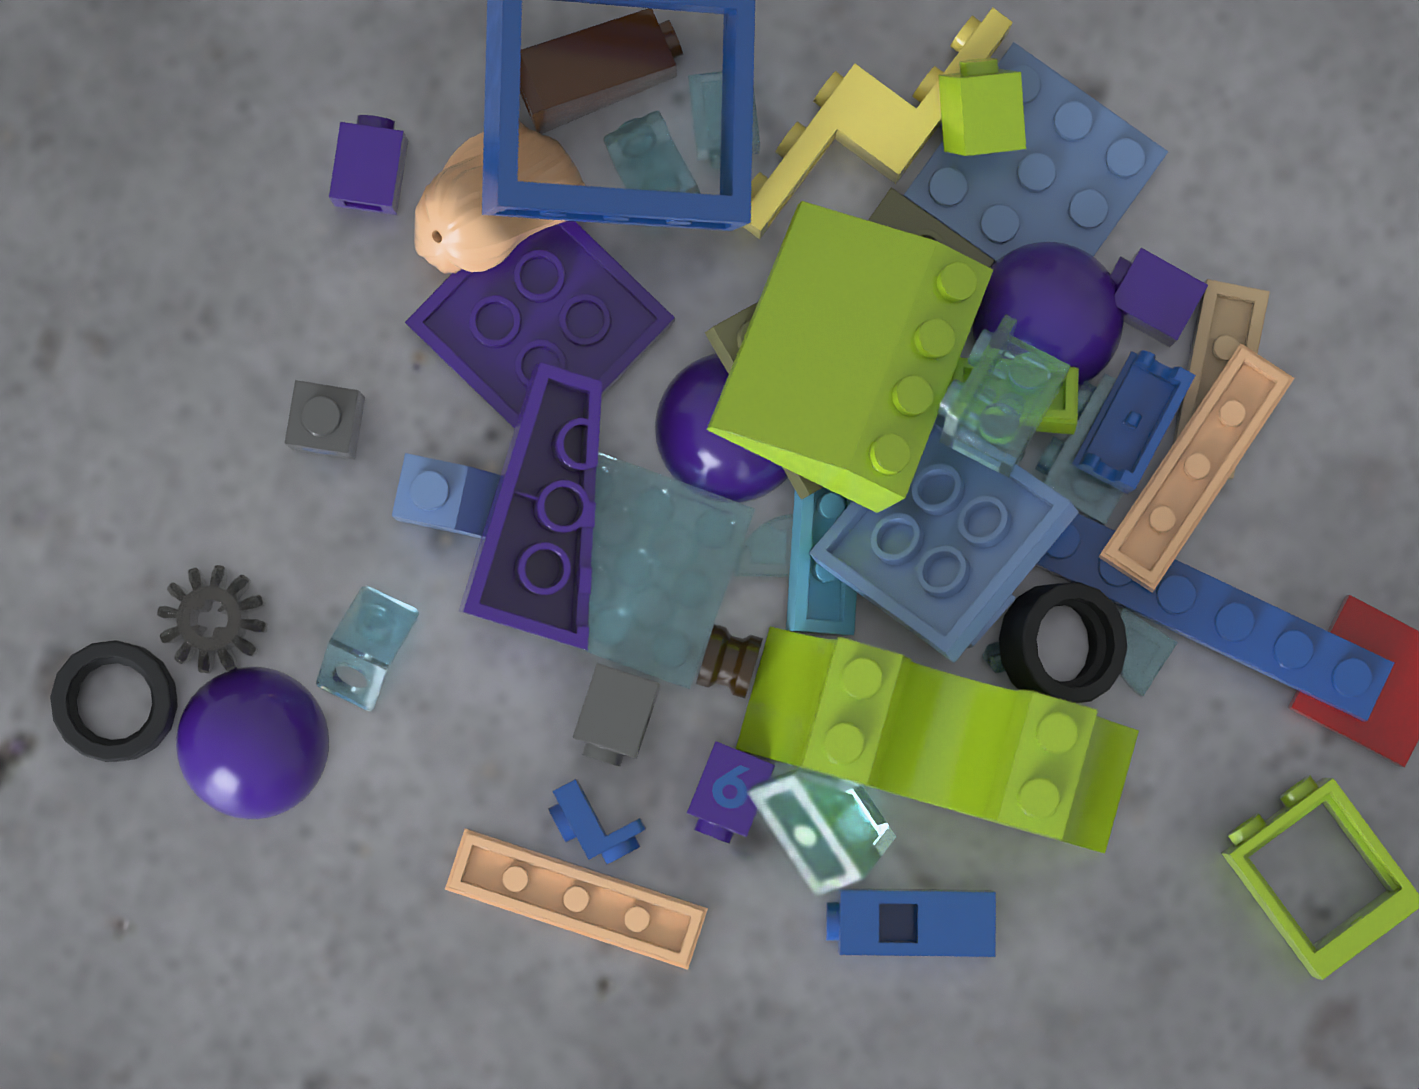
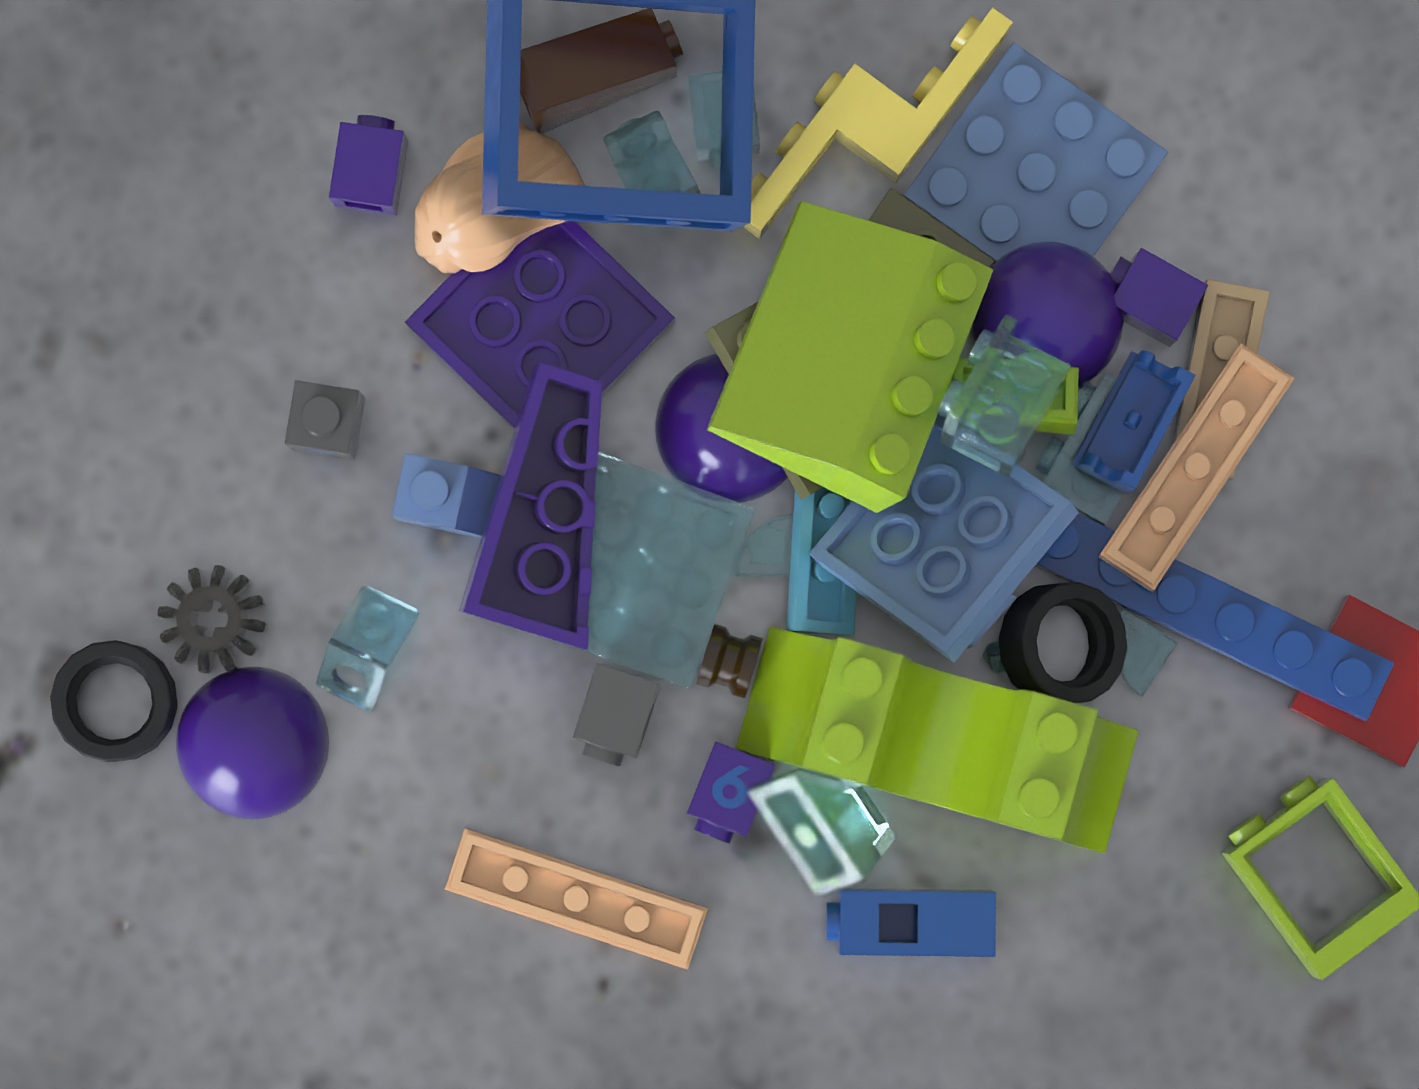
(577, 819): blue bracket -> none
(982, 109): lime brick -> none

